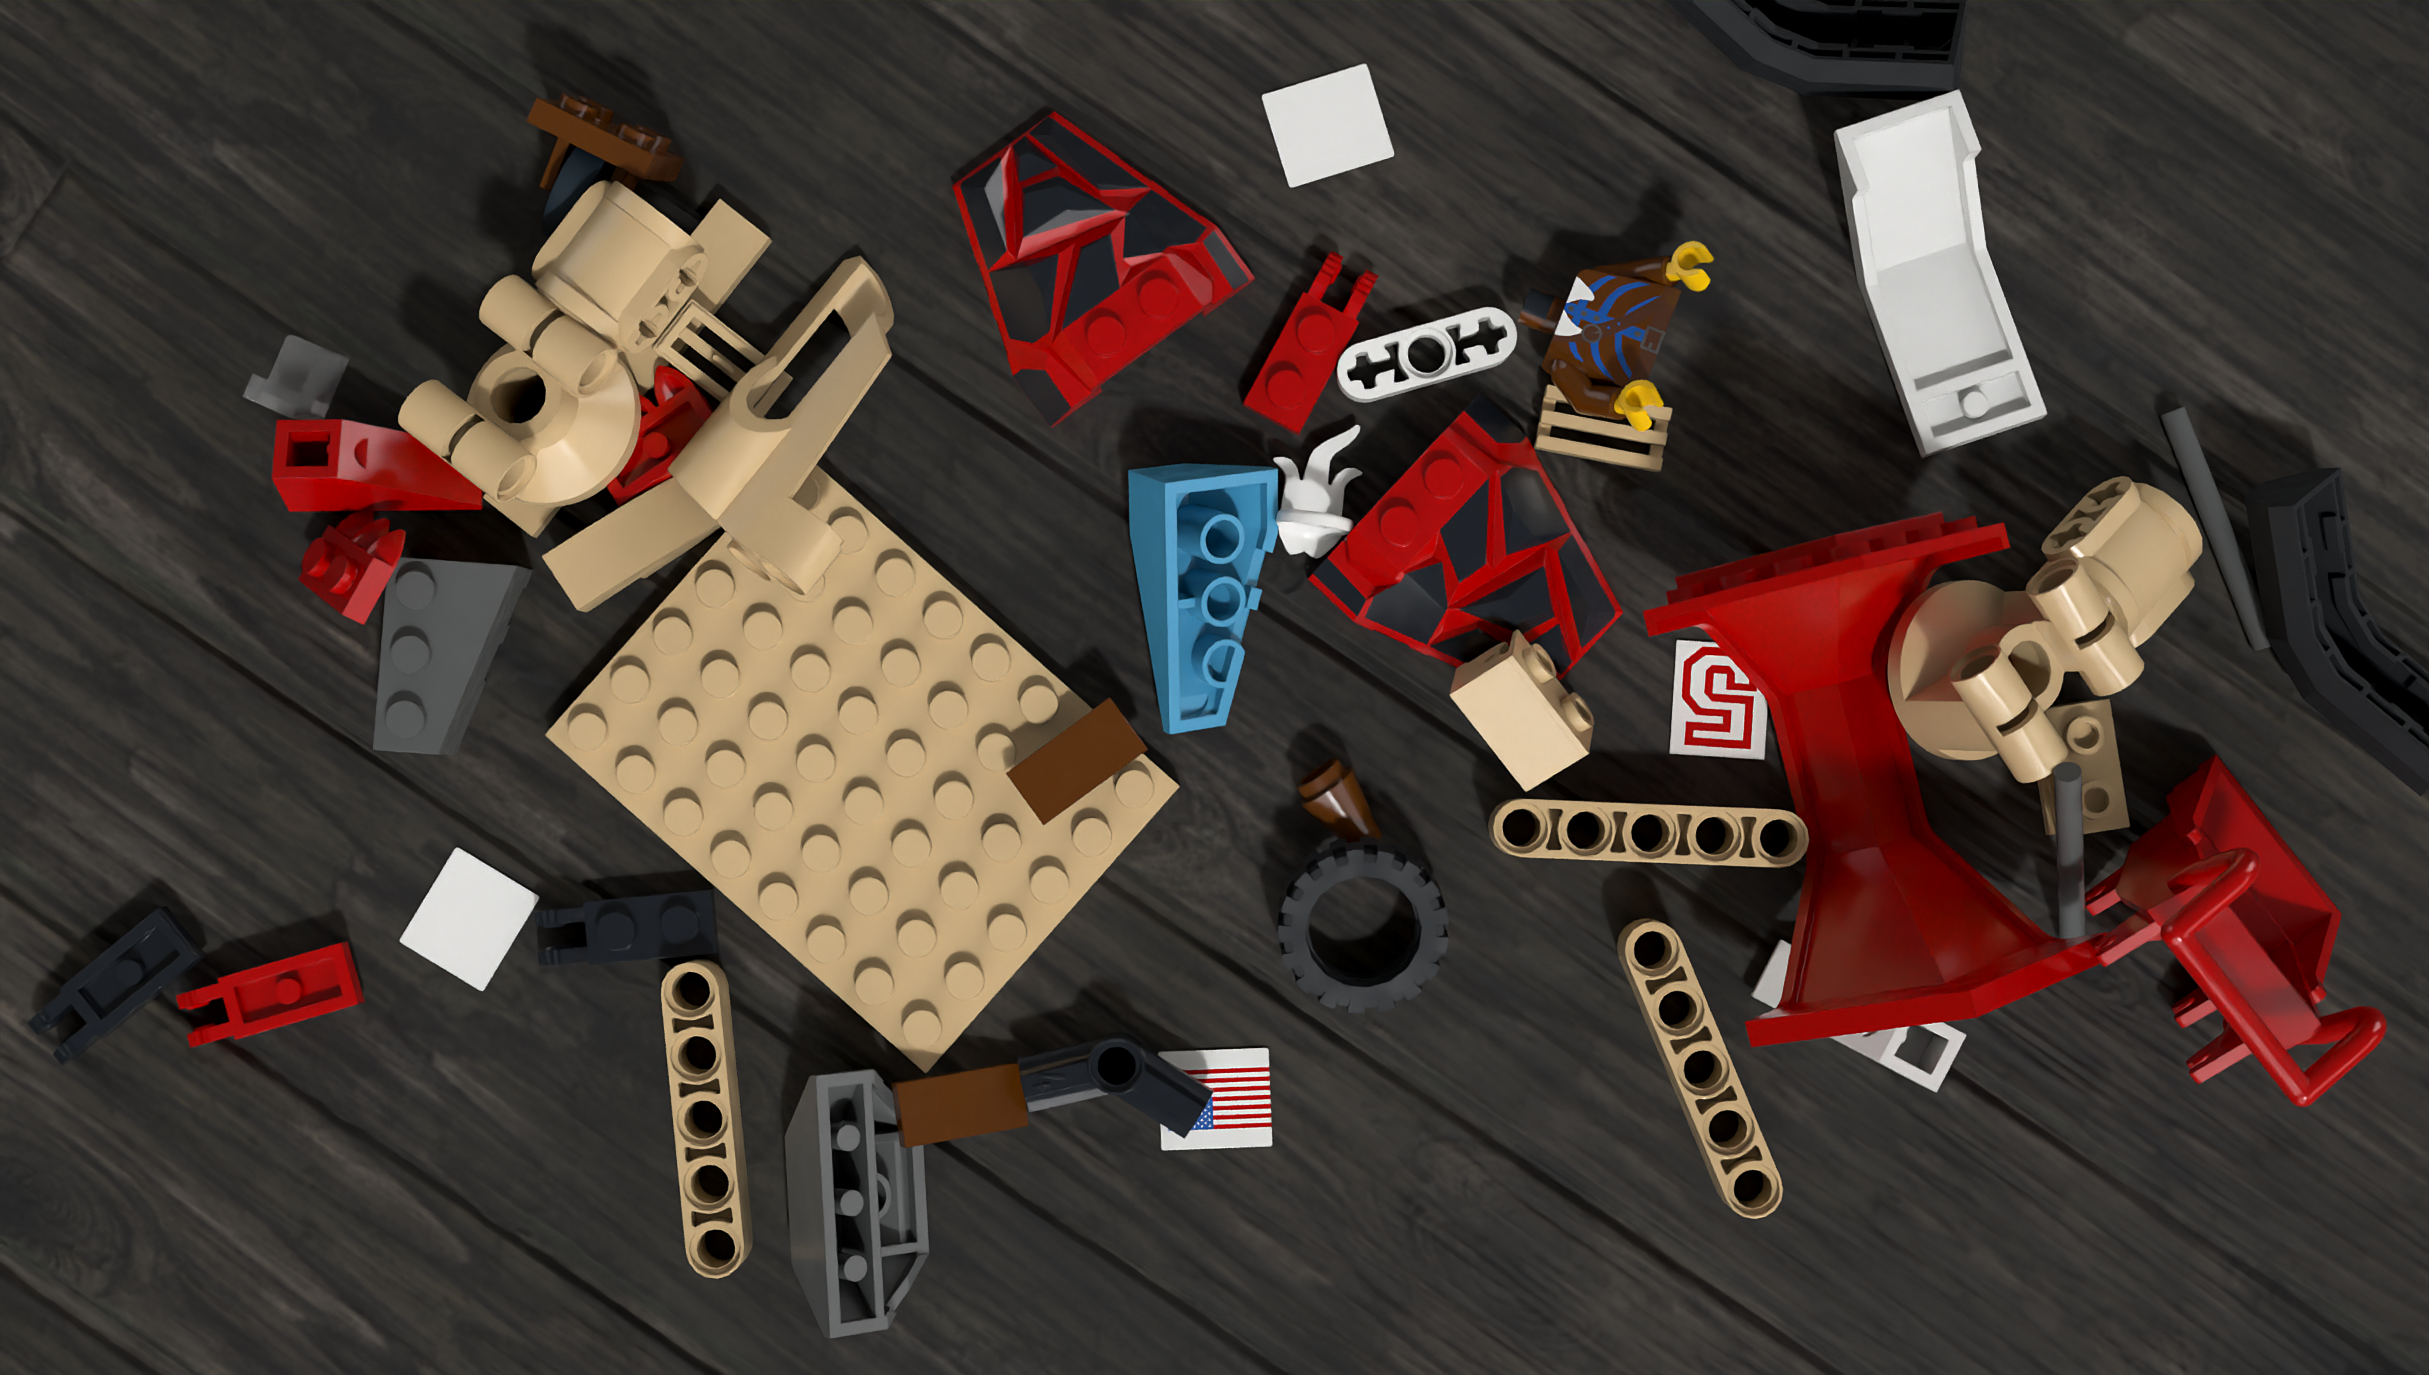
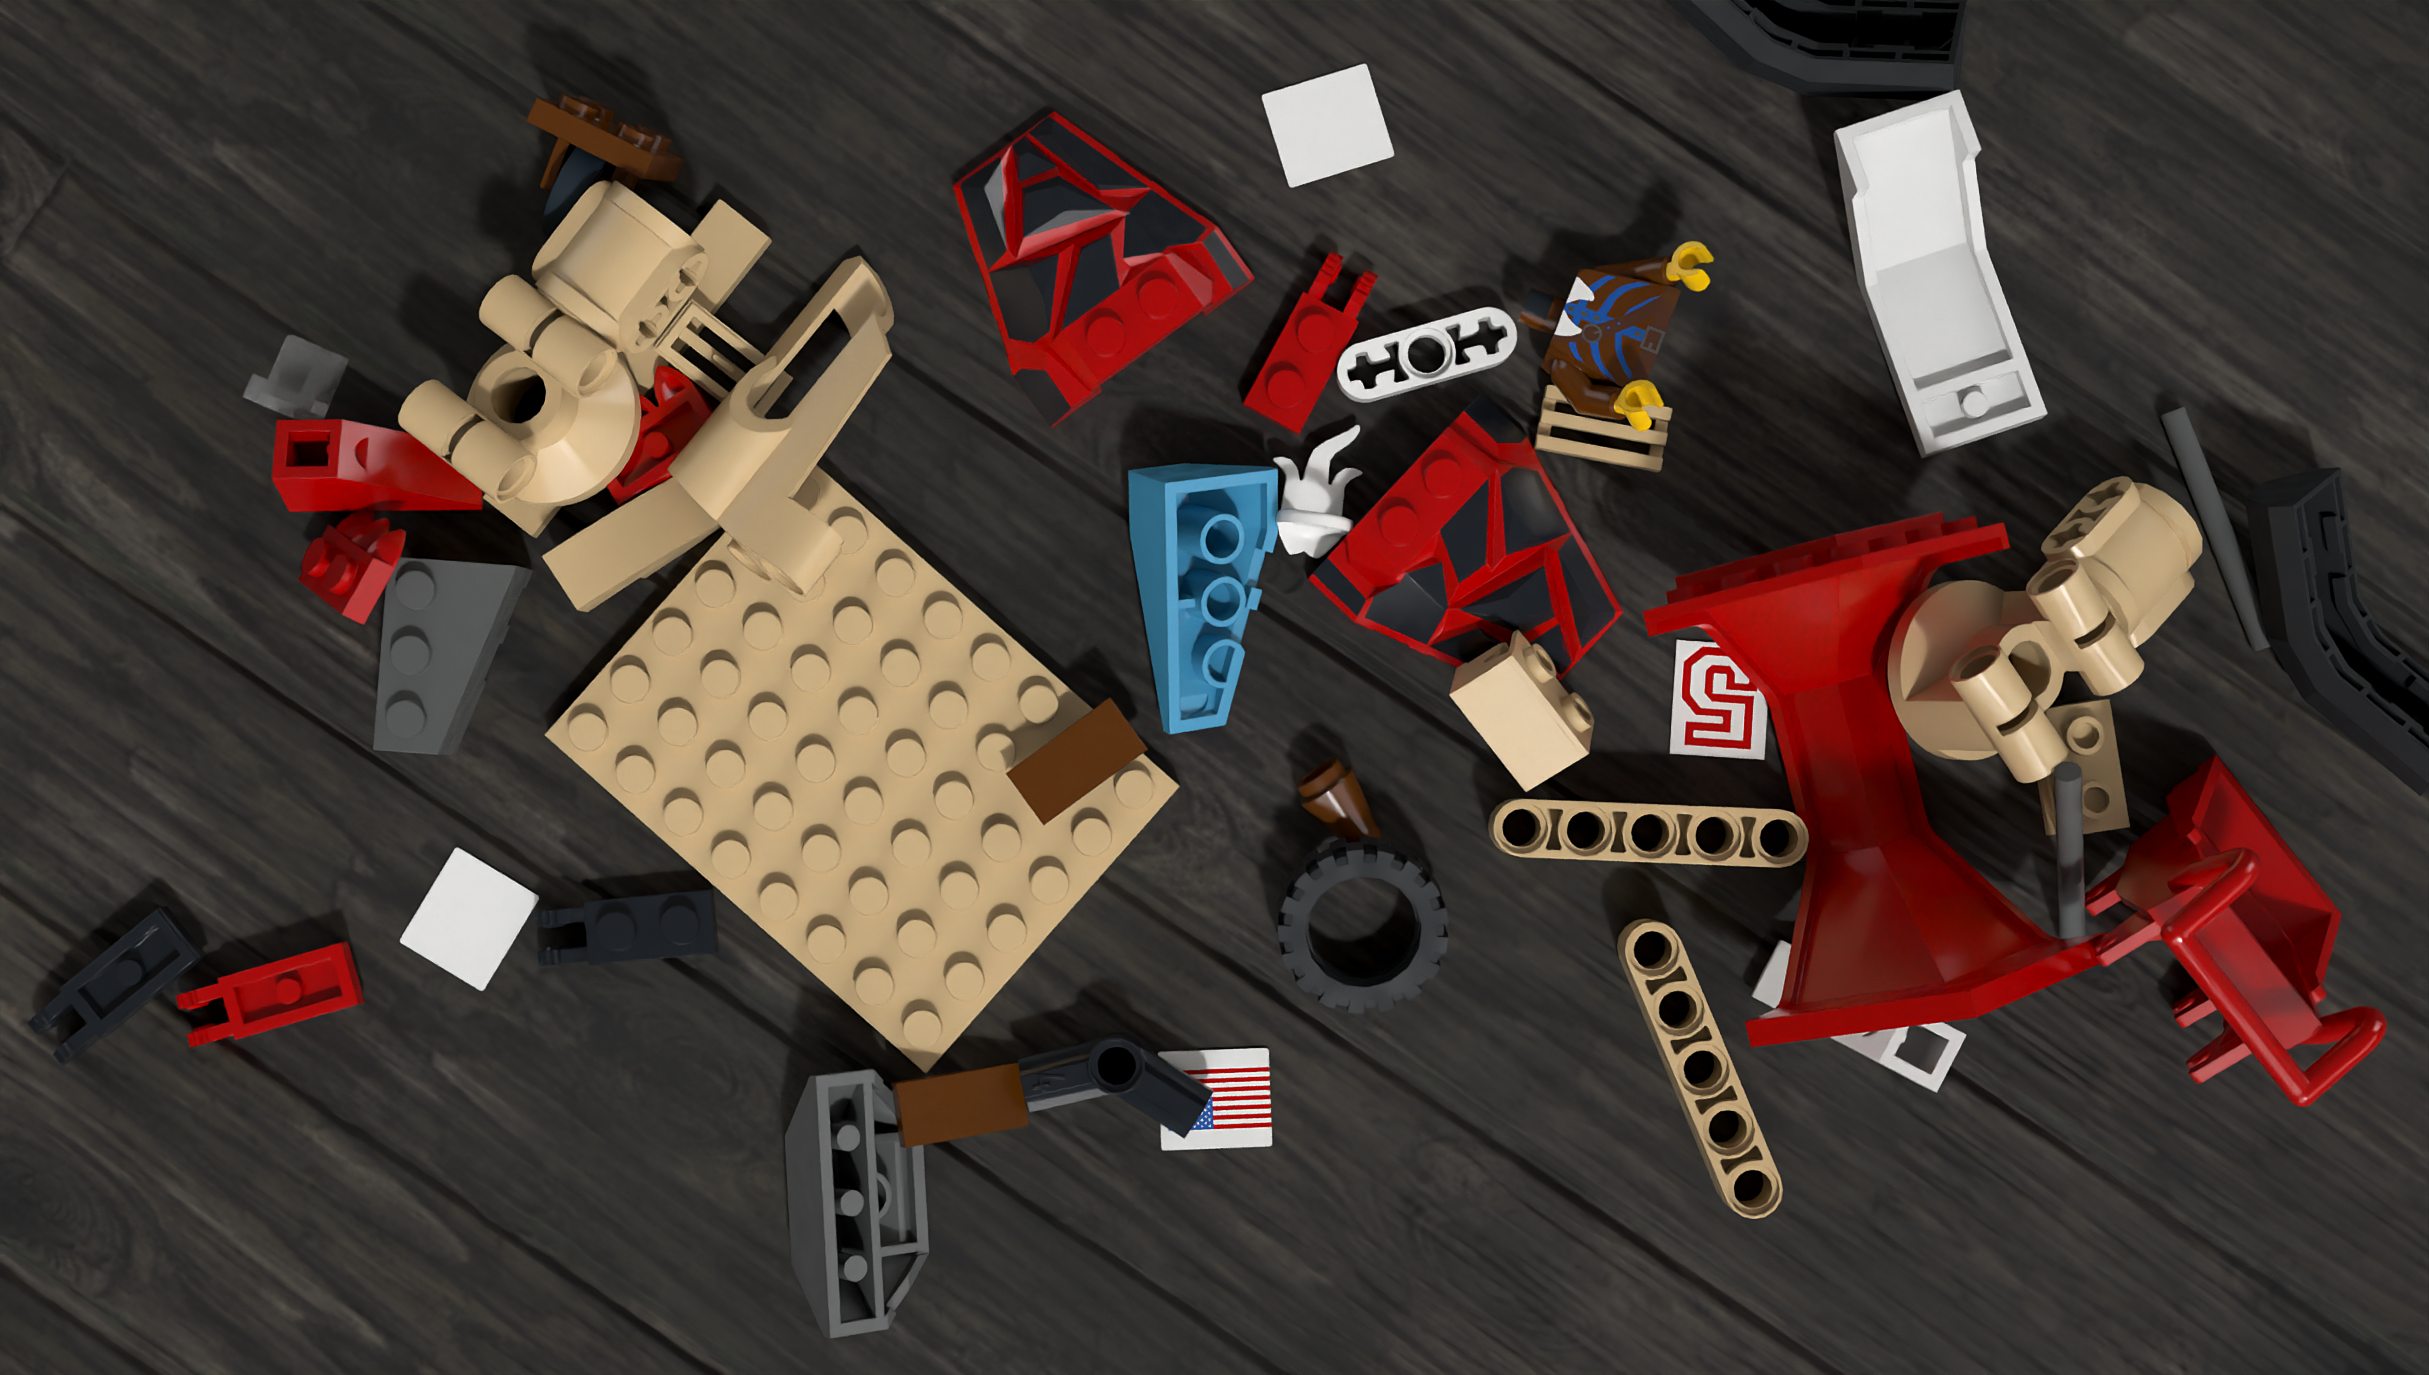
(699, 1148): tan beam -> none

